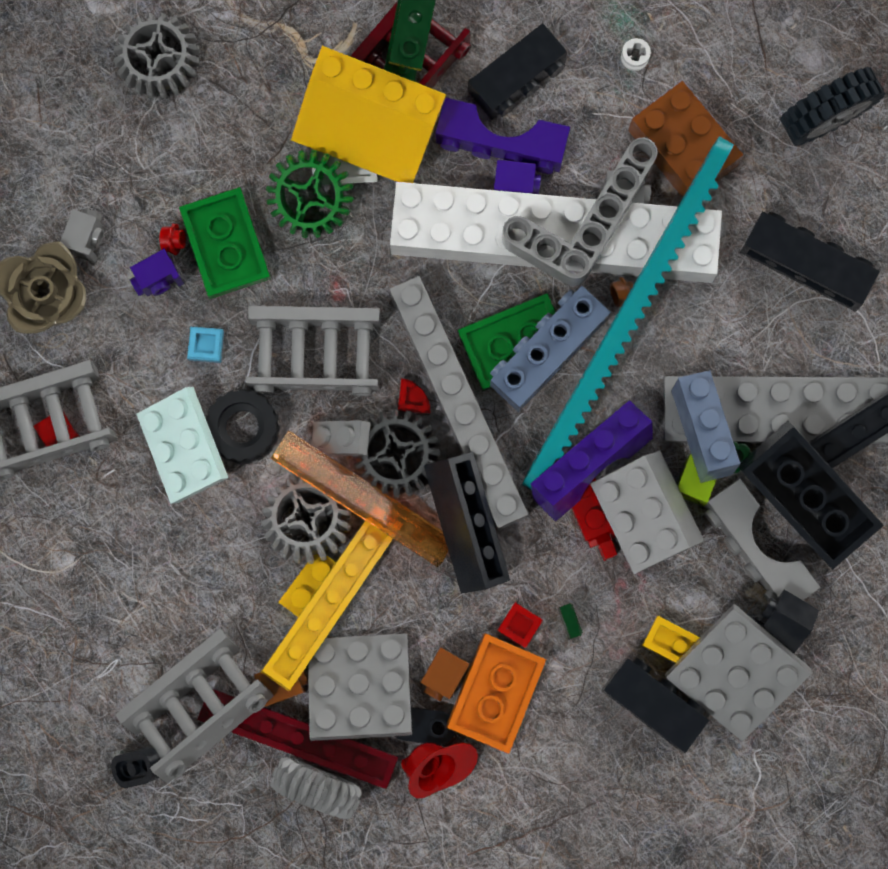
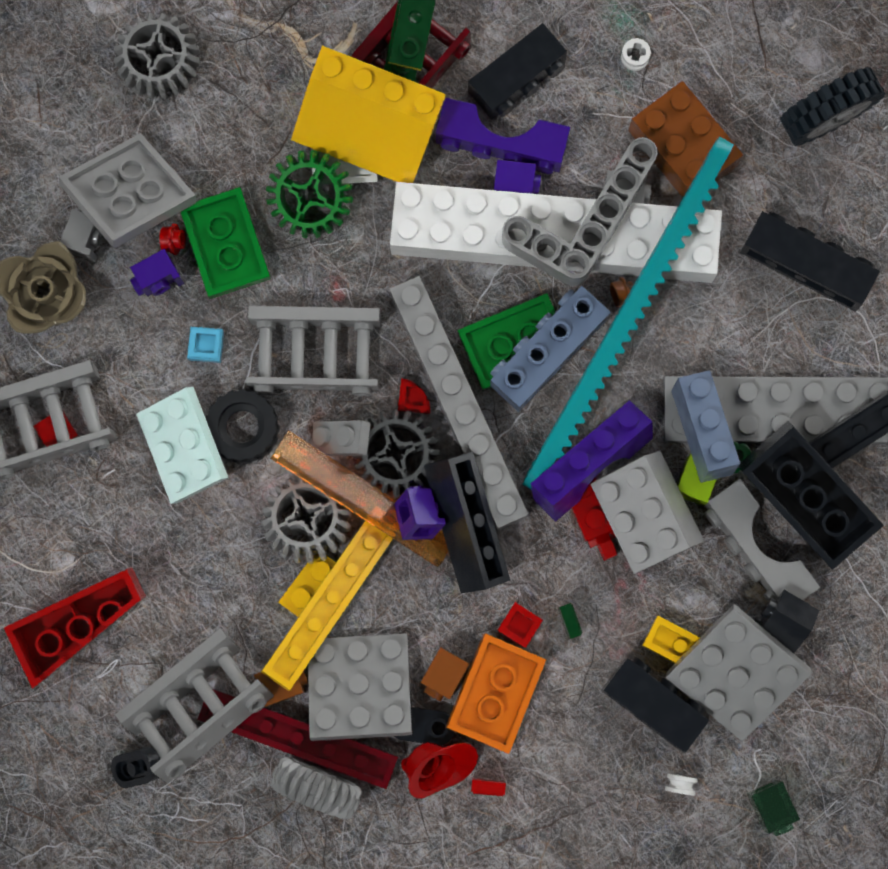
(66, 627): none -> red wedge
(127, 190): none -> light grey plate
(418, 514): none -> dark purple brick
(488, 787): none -> red tile
(681, 784): none -> white bush
(773, 808): none -> clear green brick

